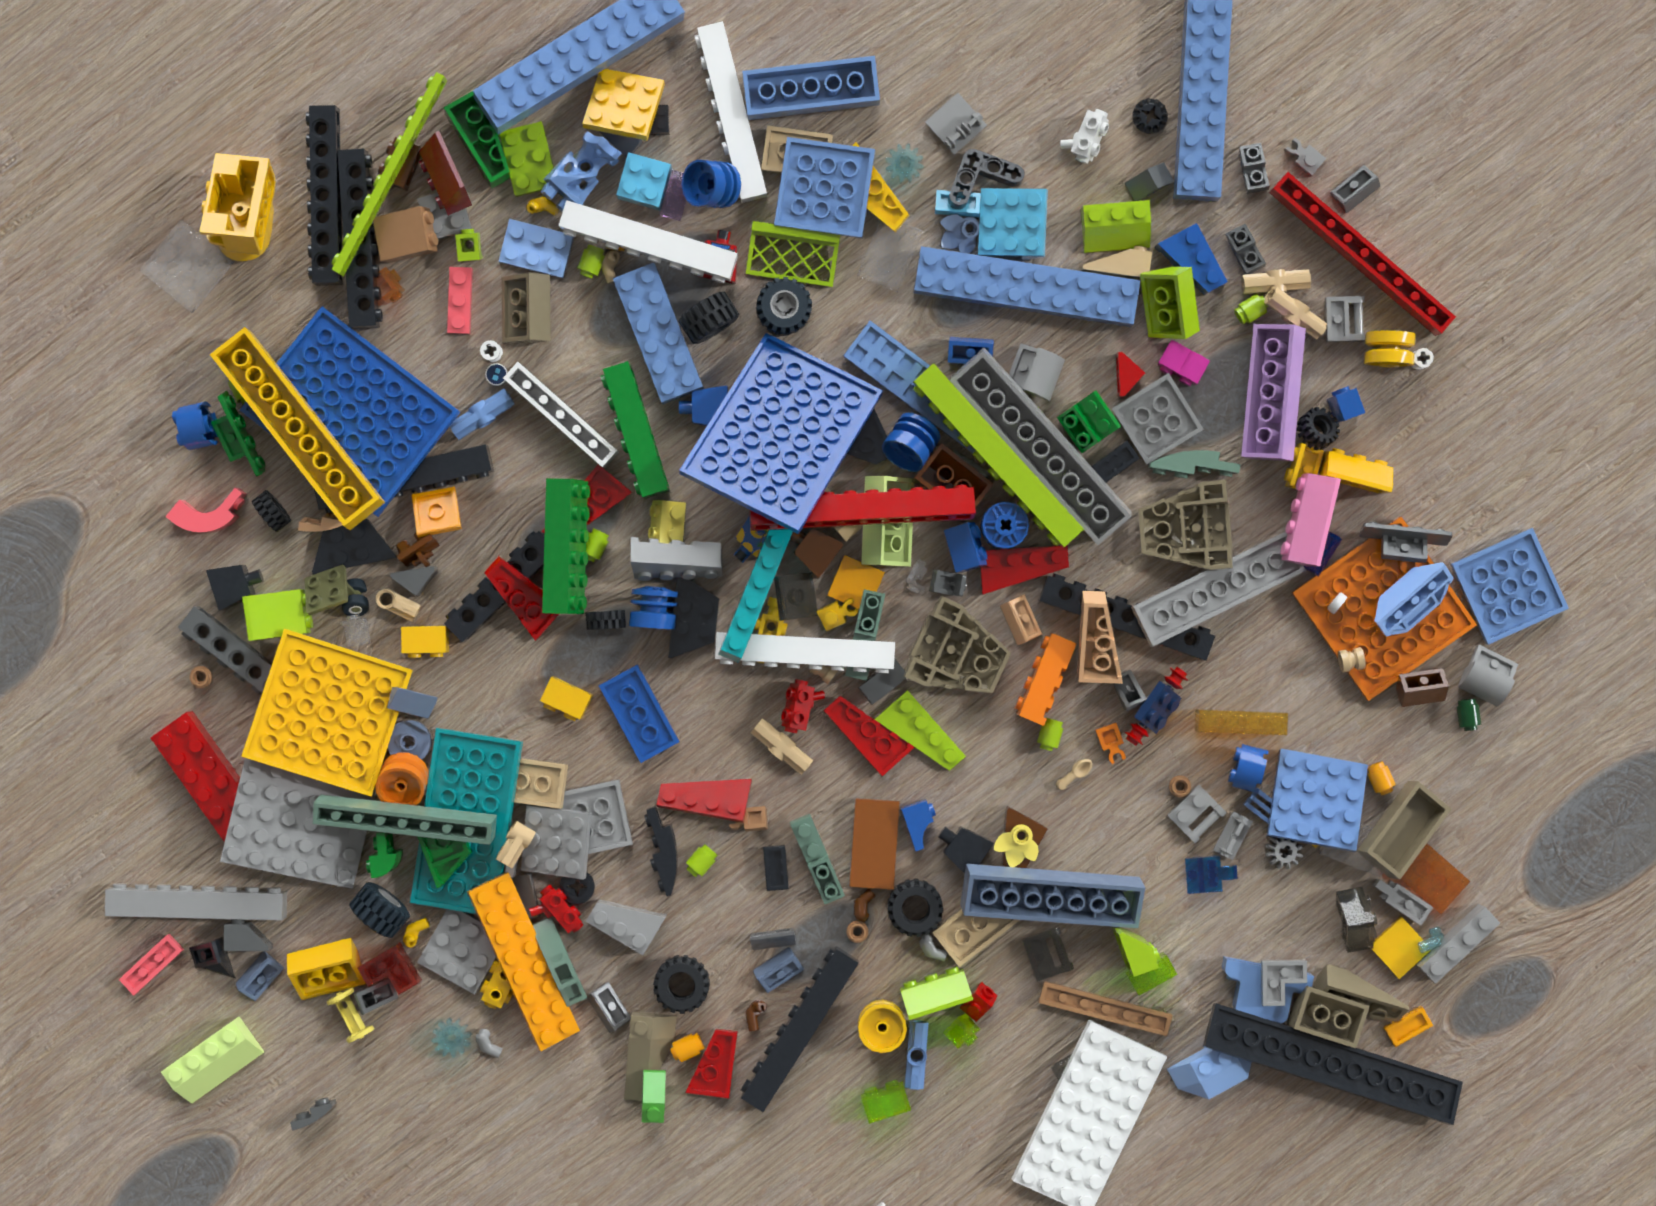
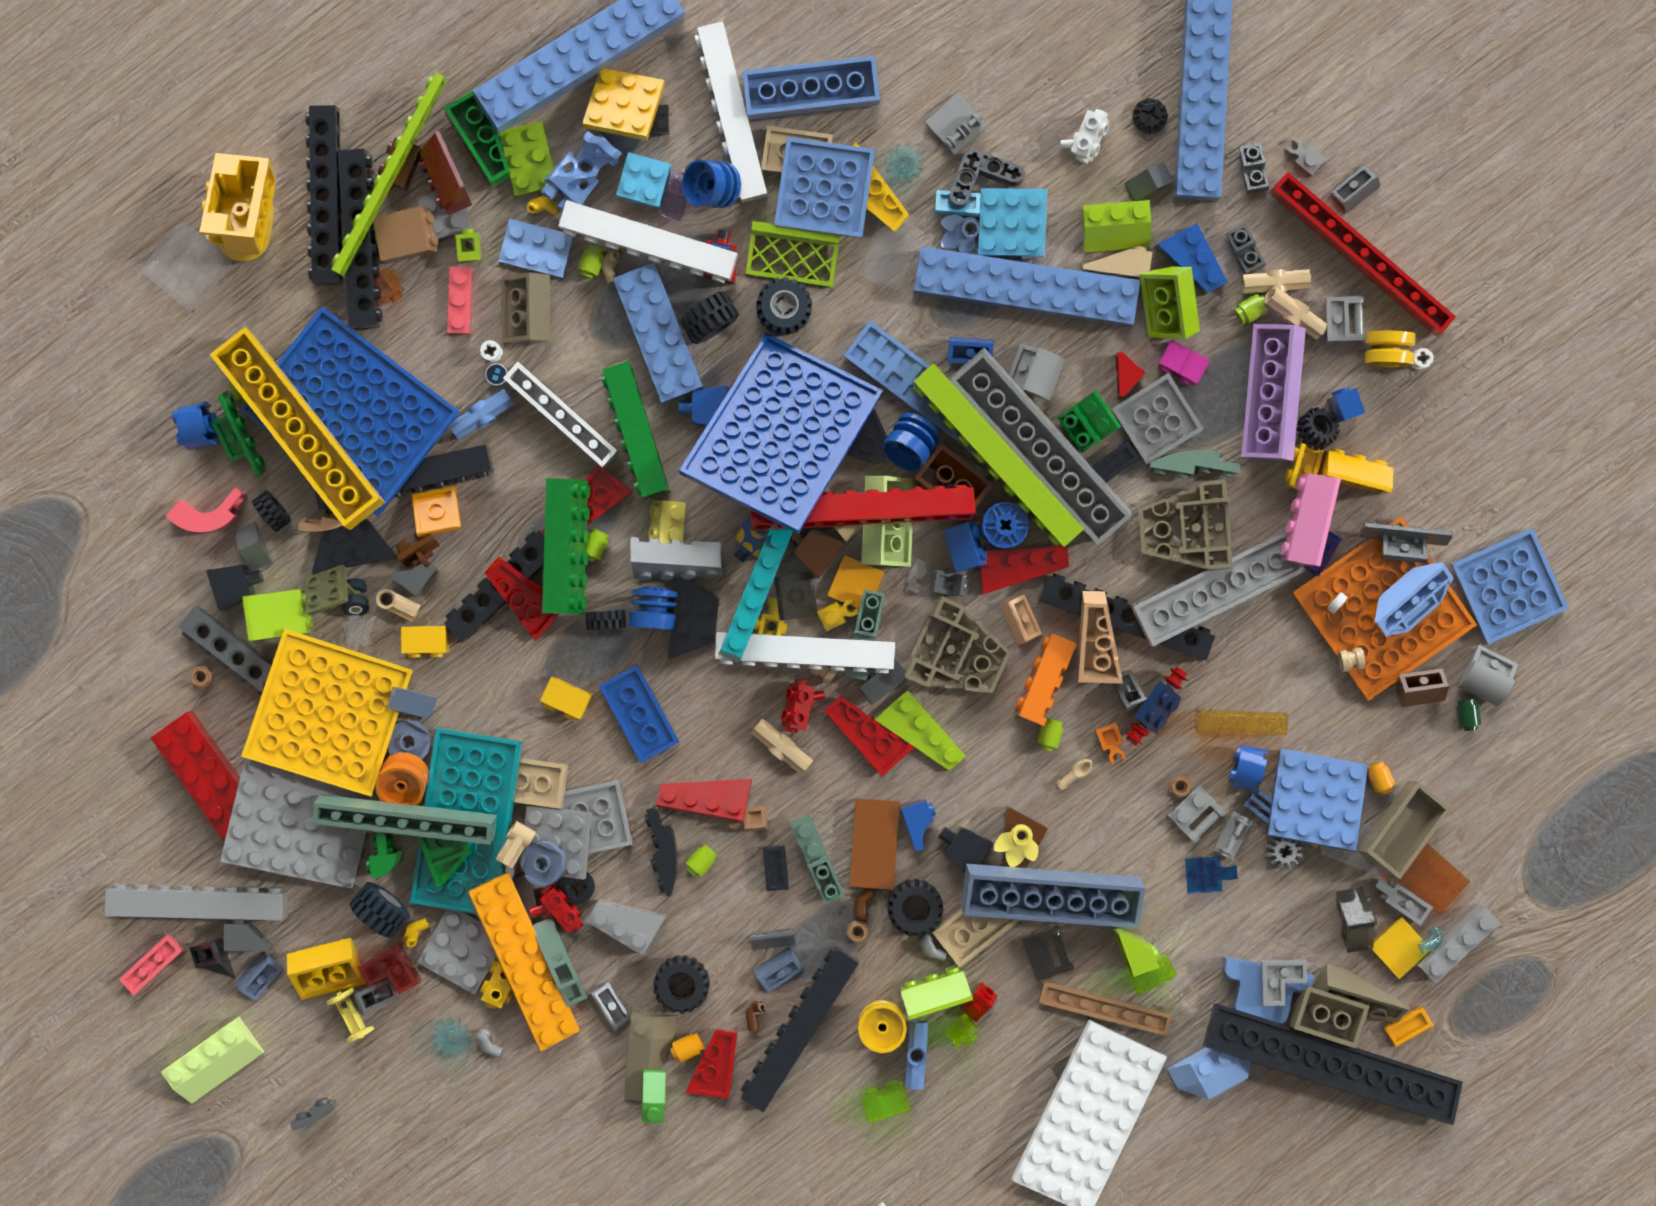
(252, 547): none -> dark grey slope
(555, 863): none -> sand blue plate

